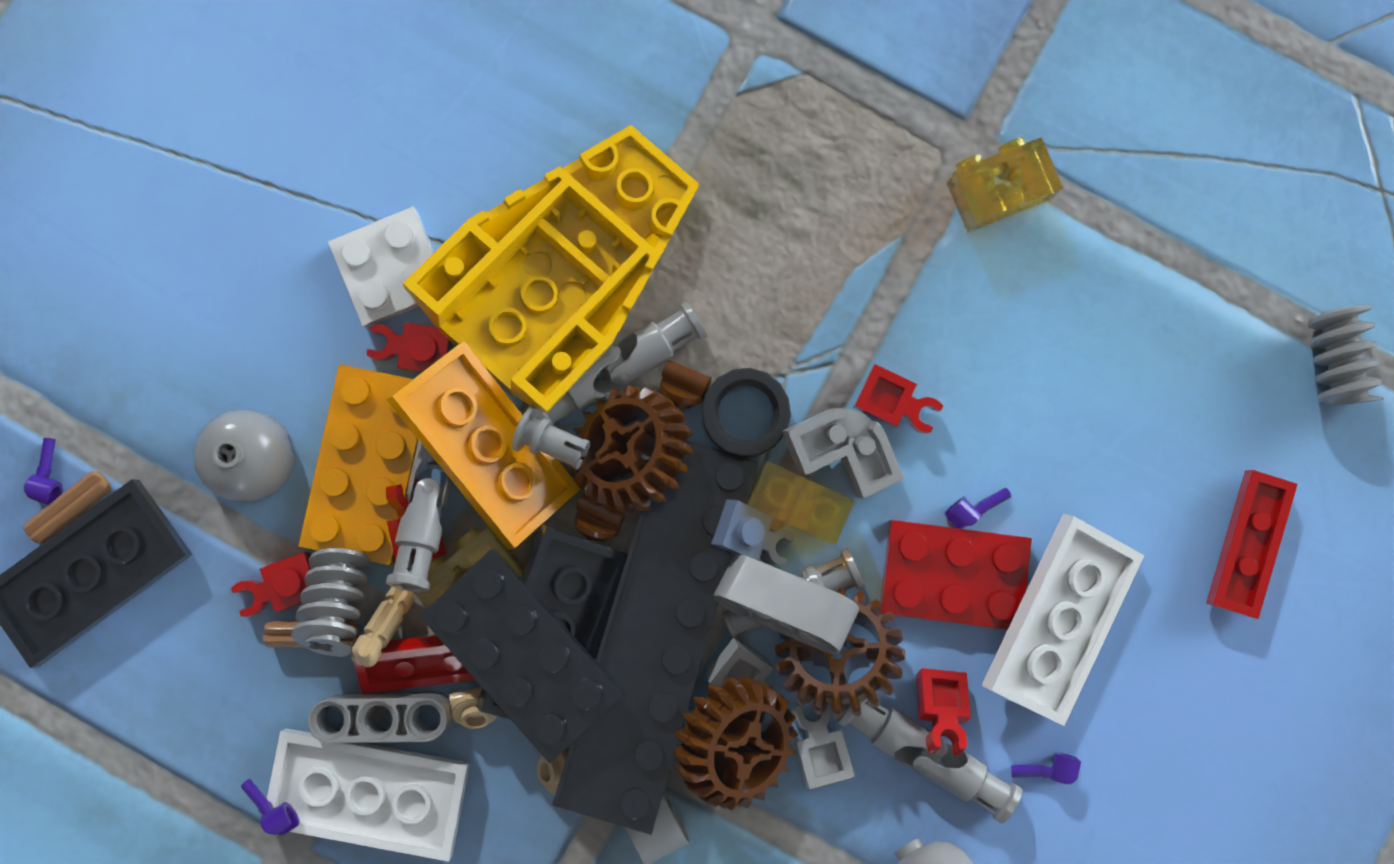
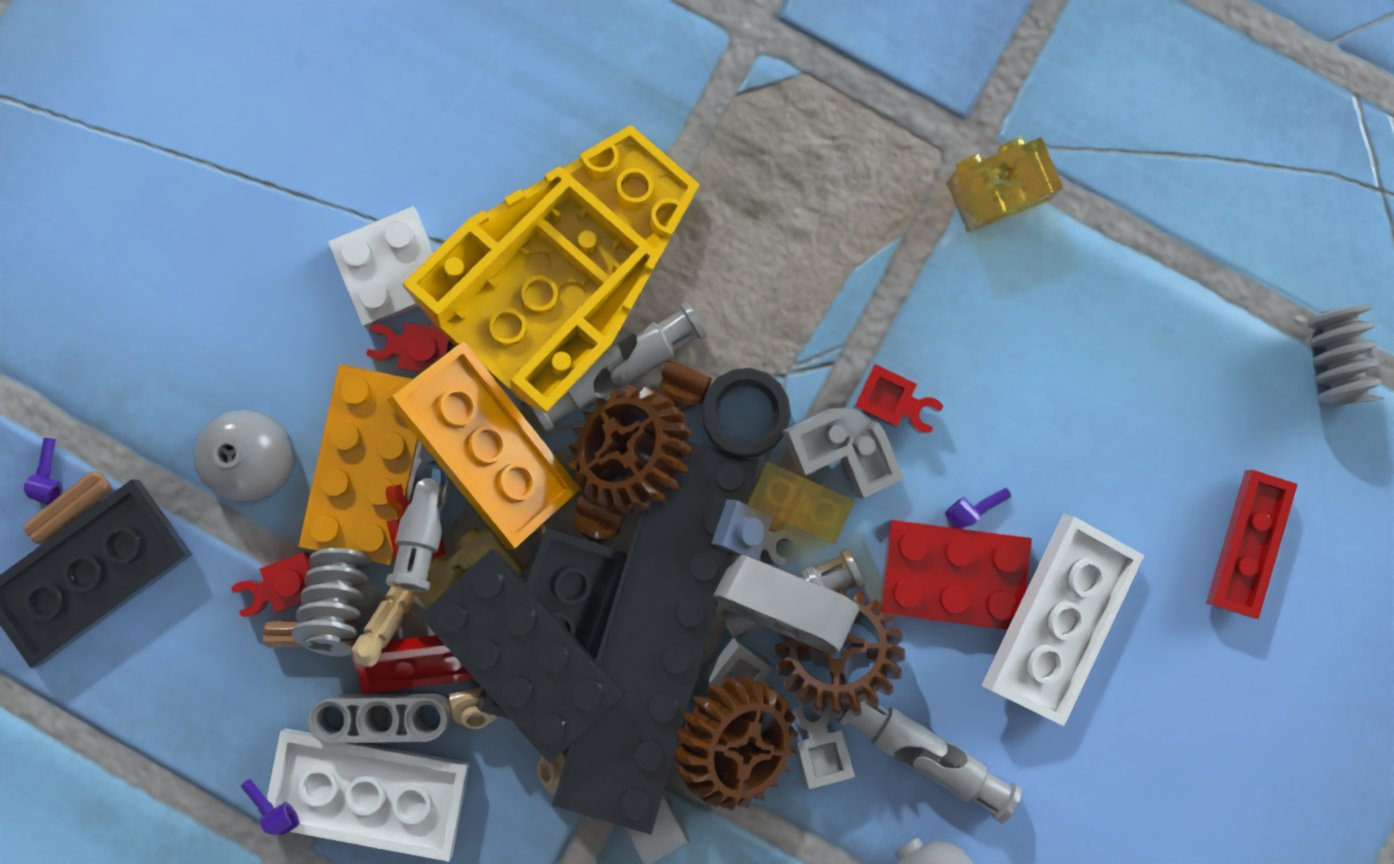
(550, 440): light grey pin -> none
(945, 702): red plate -> none
(1063, 770): dark purple hand -> none

